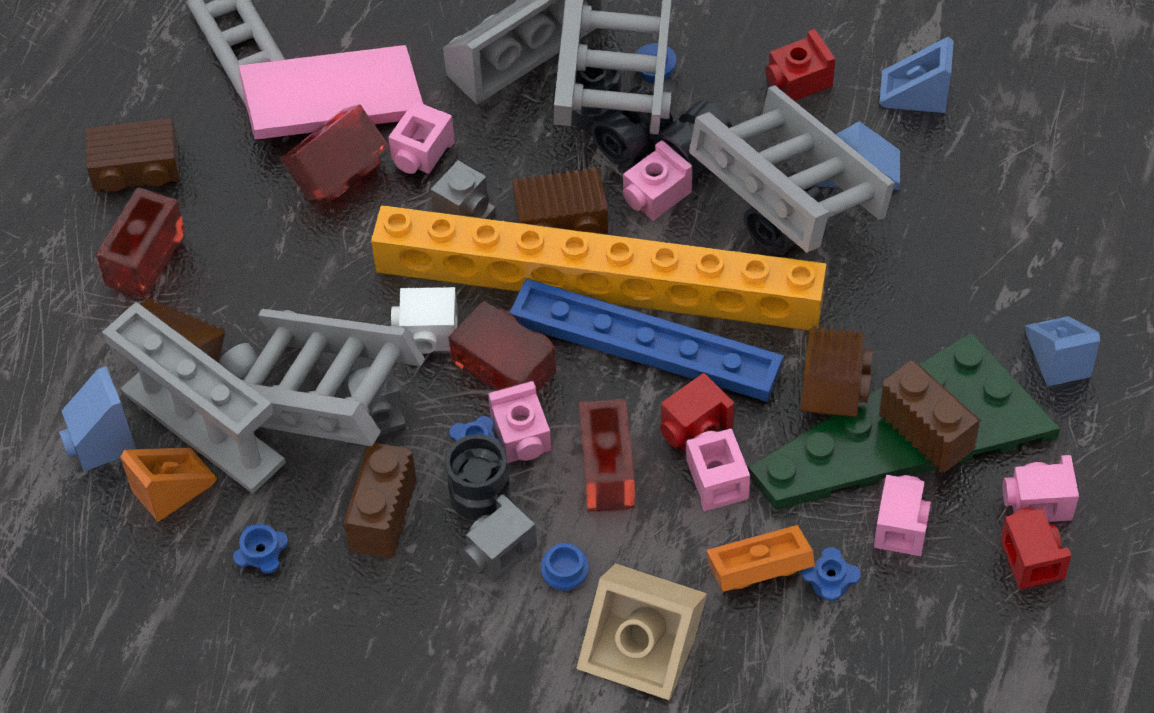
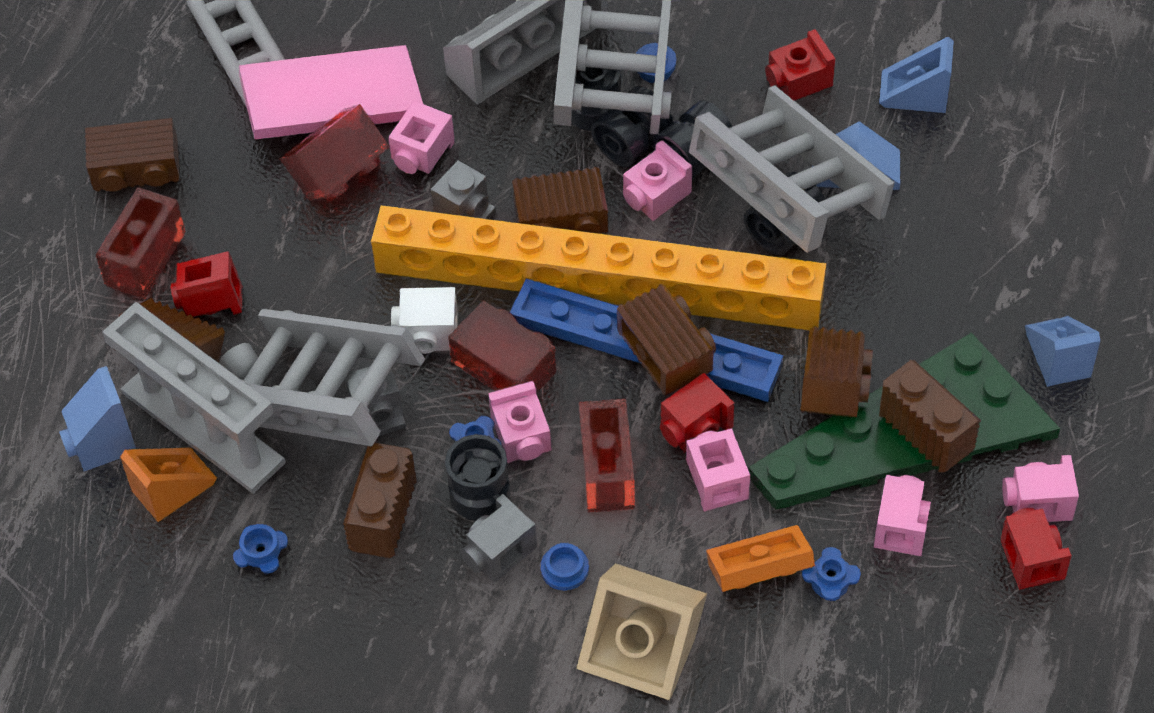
(207, 285): none -> red brick
(665, 338): none -> reddish brown brick

